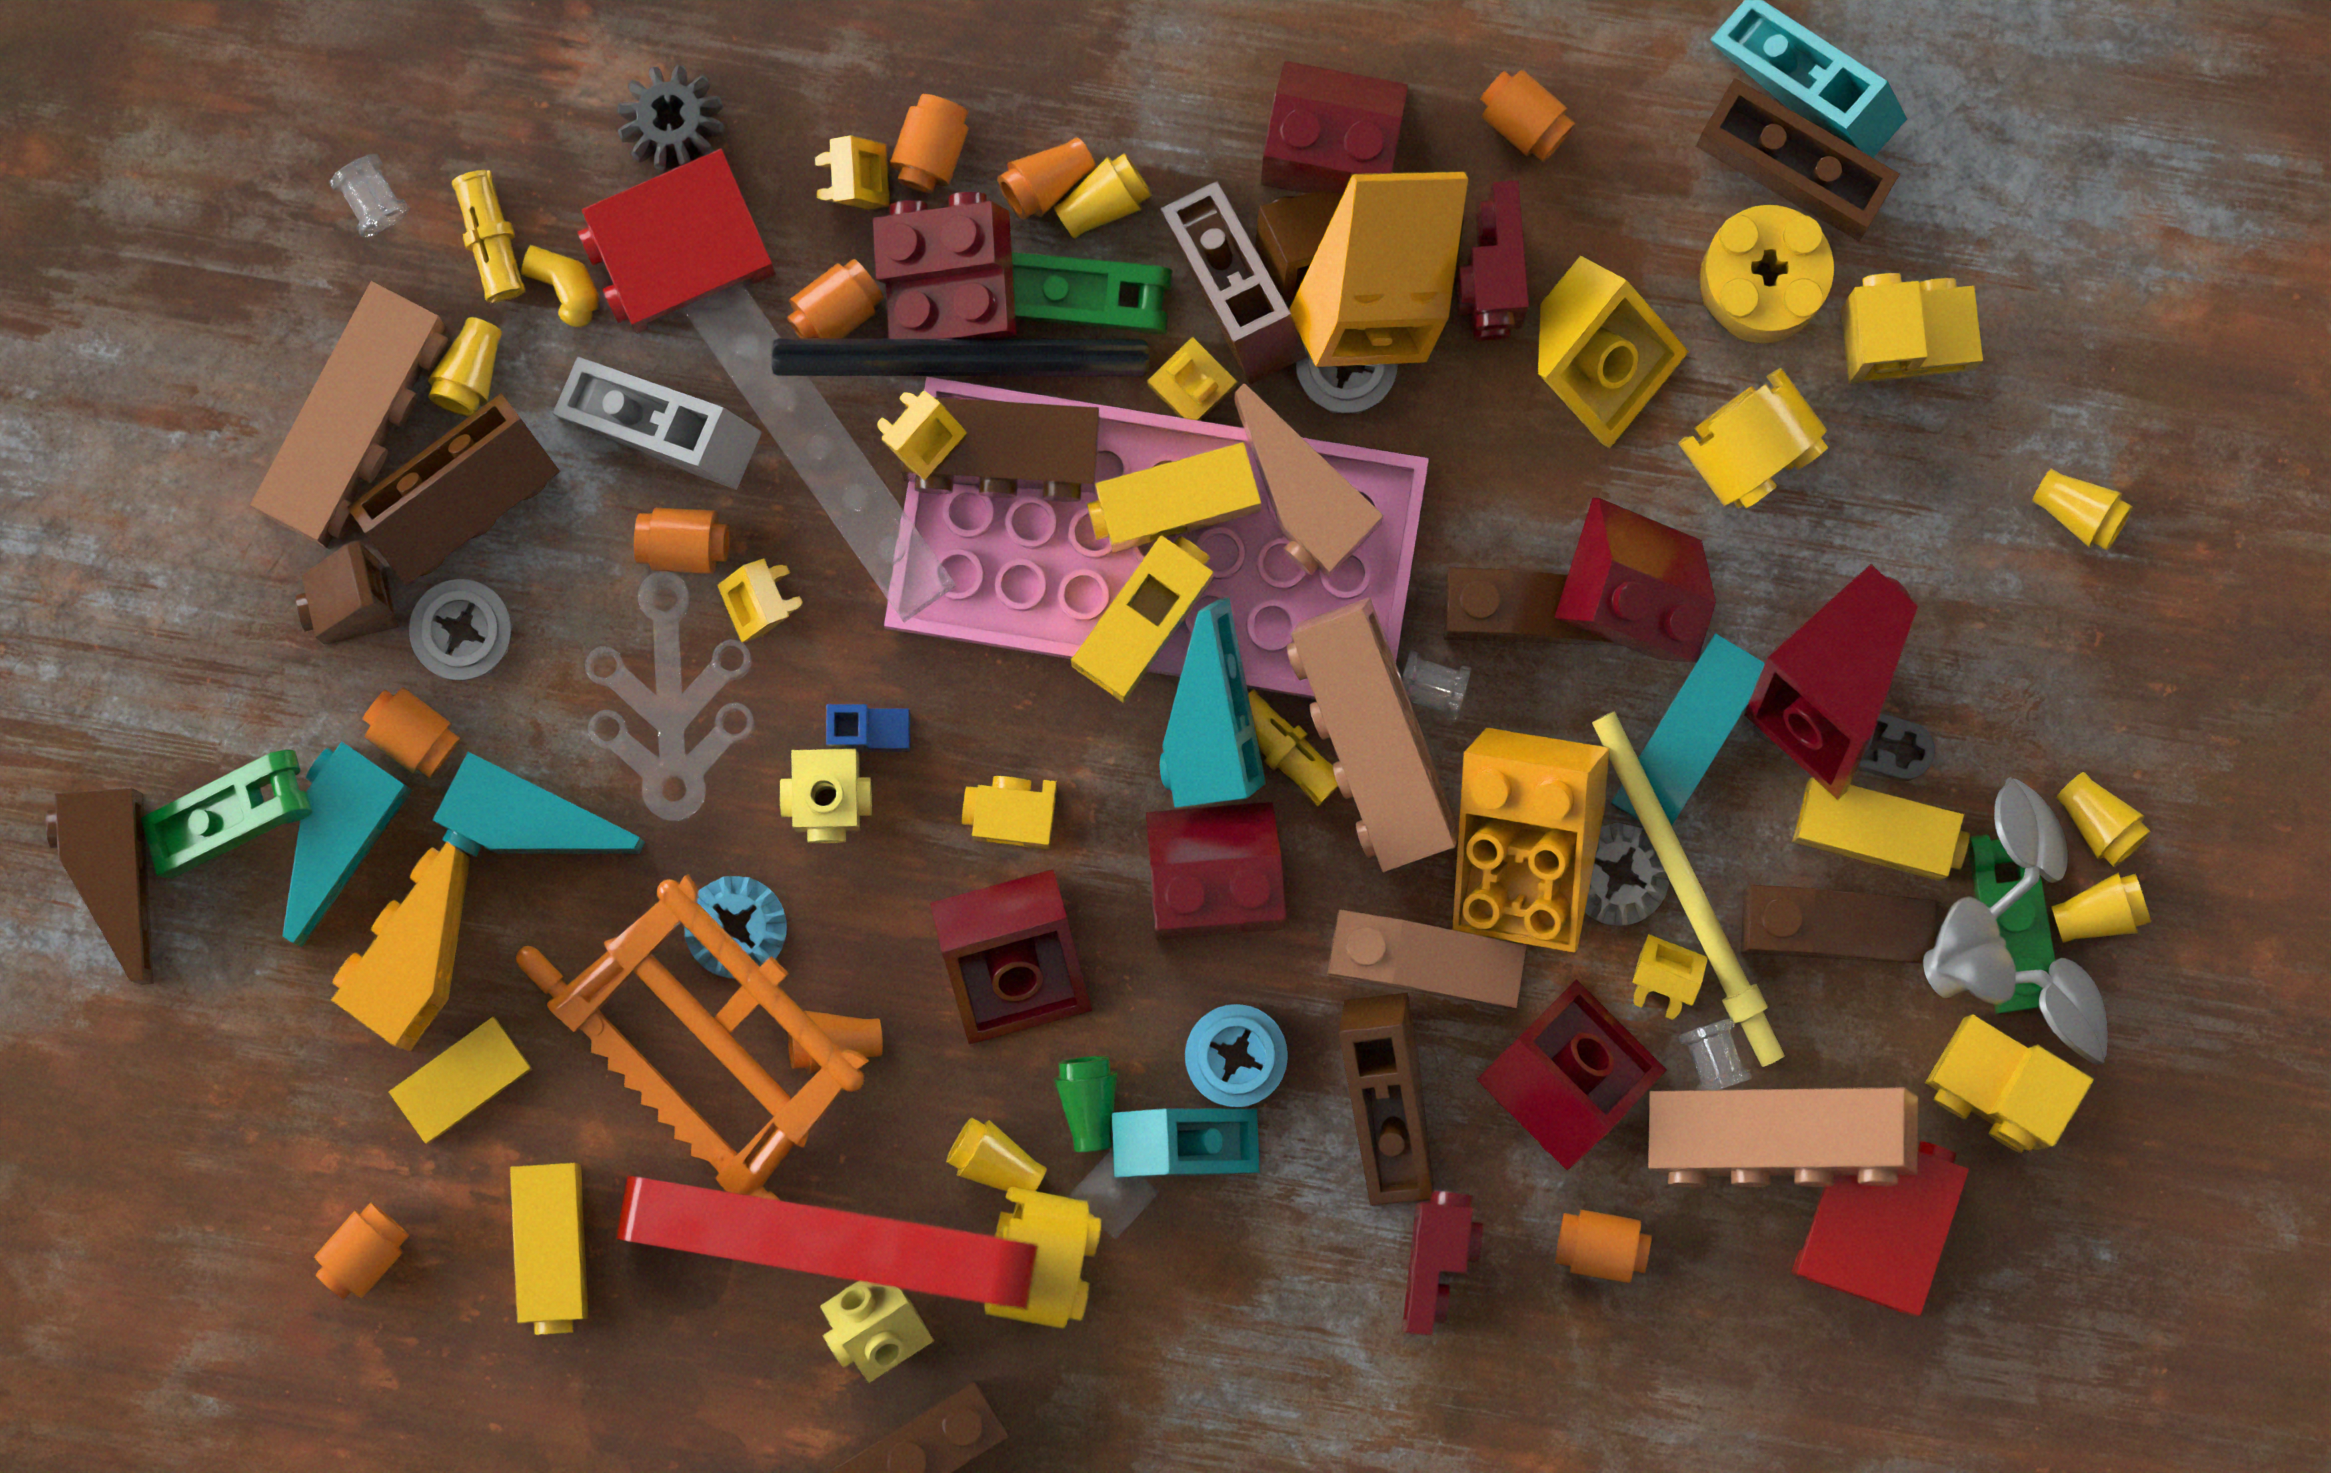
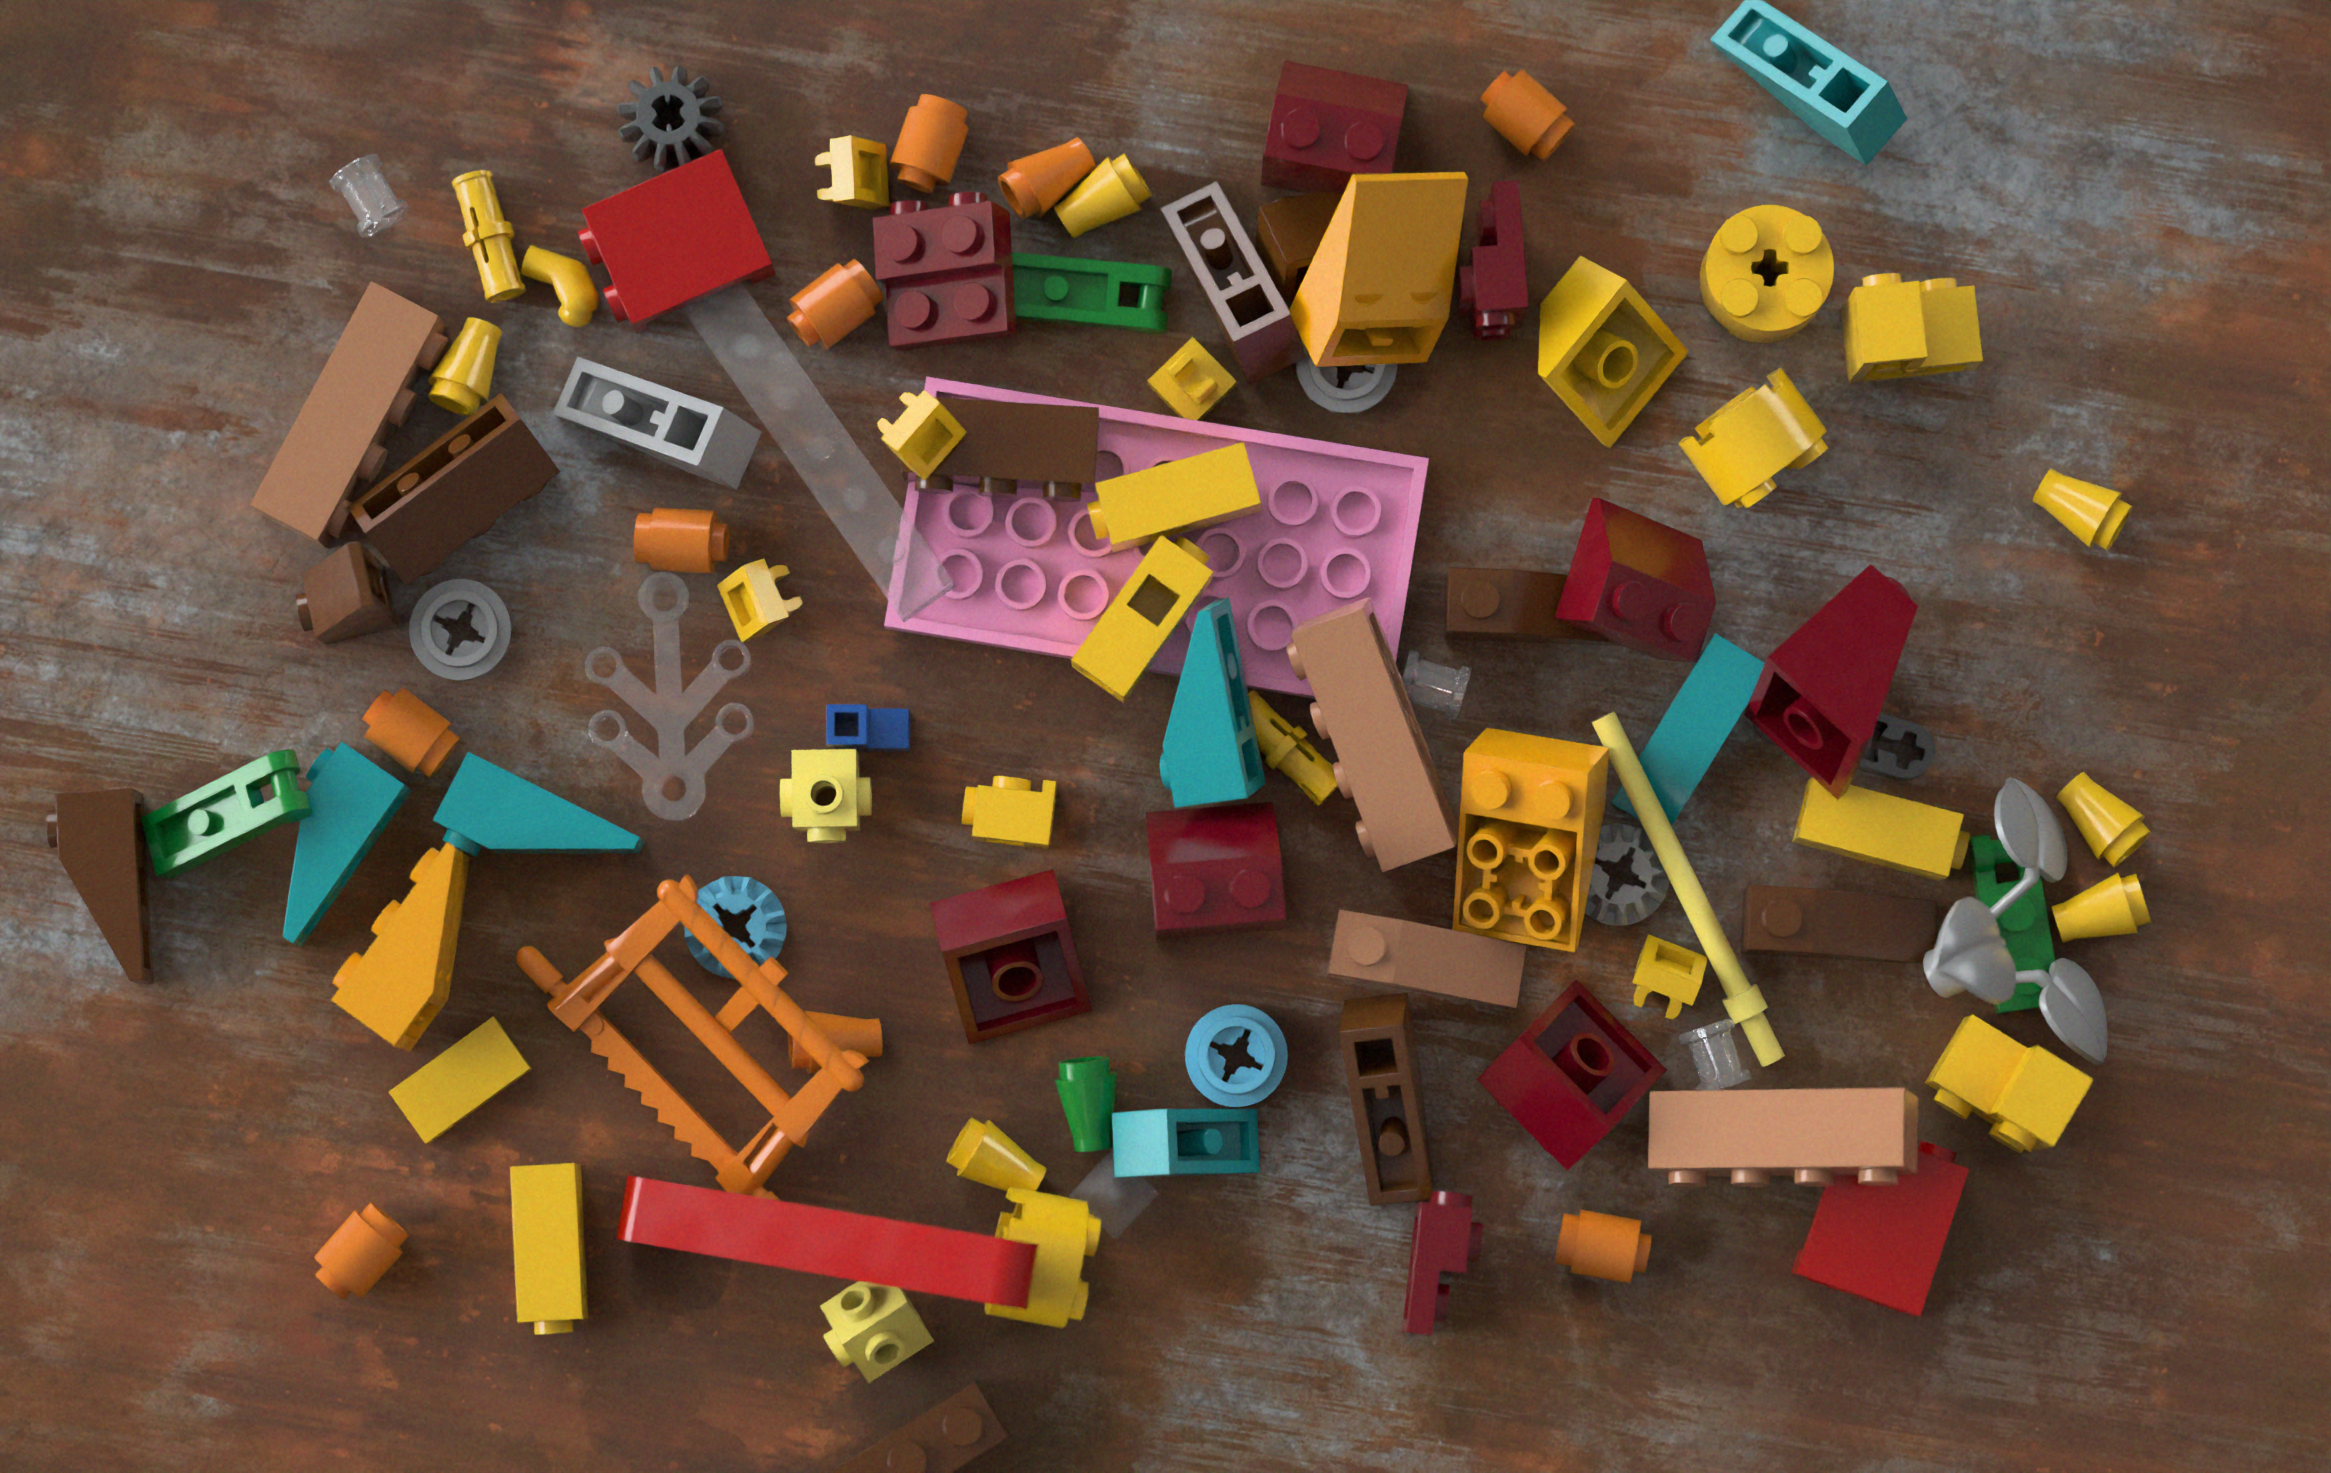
(959, 357): black axle -> none
(1311, 500): nougat slope -> none
(1797, 159): reddish brown brick -> none

